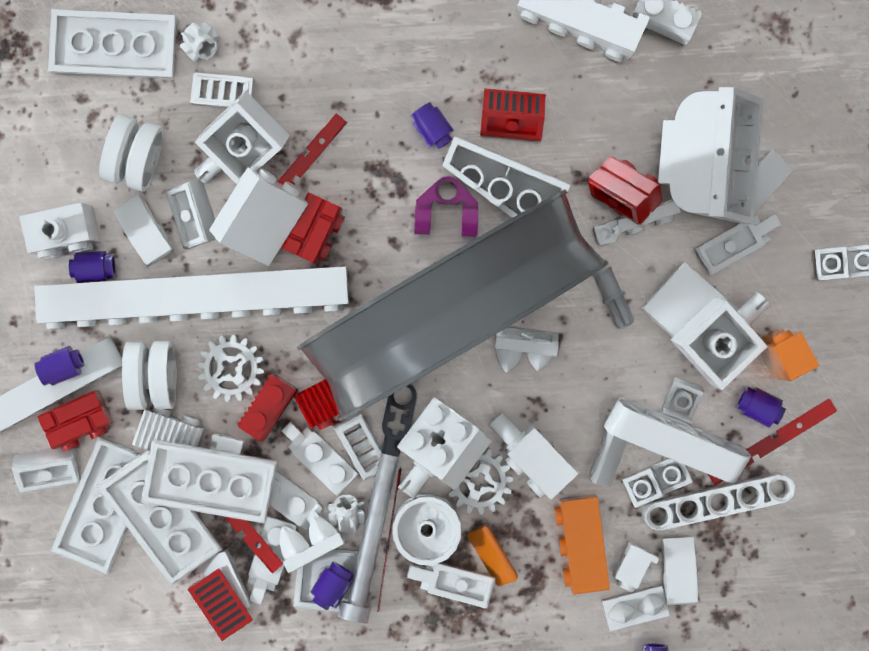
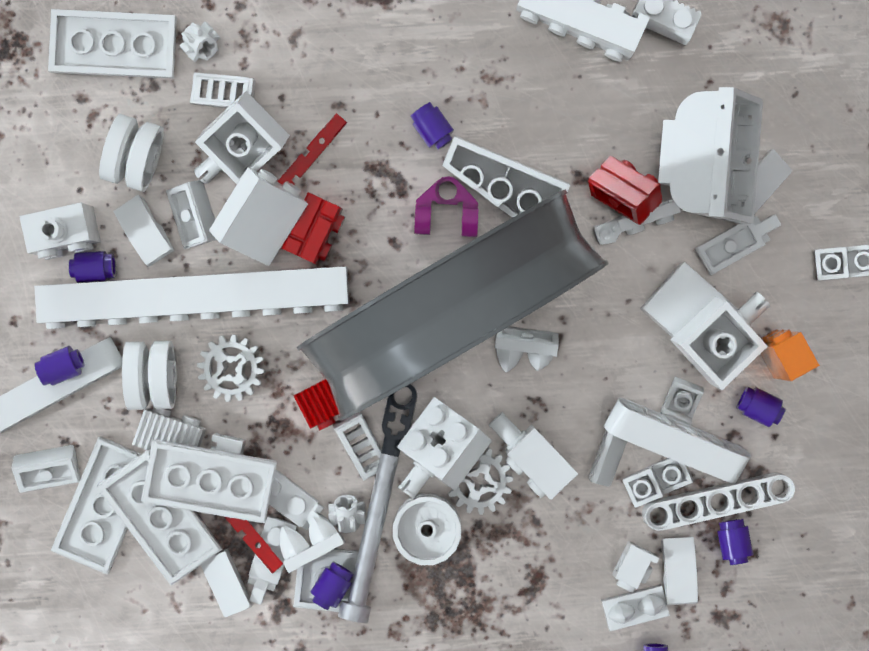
(75, 420): red brick -> none
(220, 604): red panel -> none
(267, 407): red brick -> none
(320, 457): white hinge -> none
(398, 483): piece -> none
(454, 583): white hinge -> none
(492, 555): orange slope -> none
(513, 114): red panel -> none
(582, 544): orange brick -> none
(614, 297): light grey axle -> none
(735, 541): none -> dark purple brick
(788, 432): red piece -> none

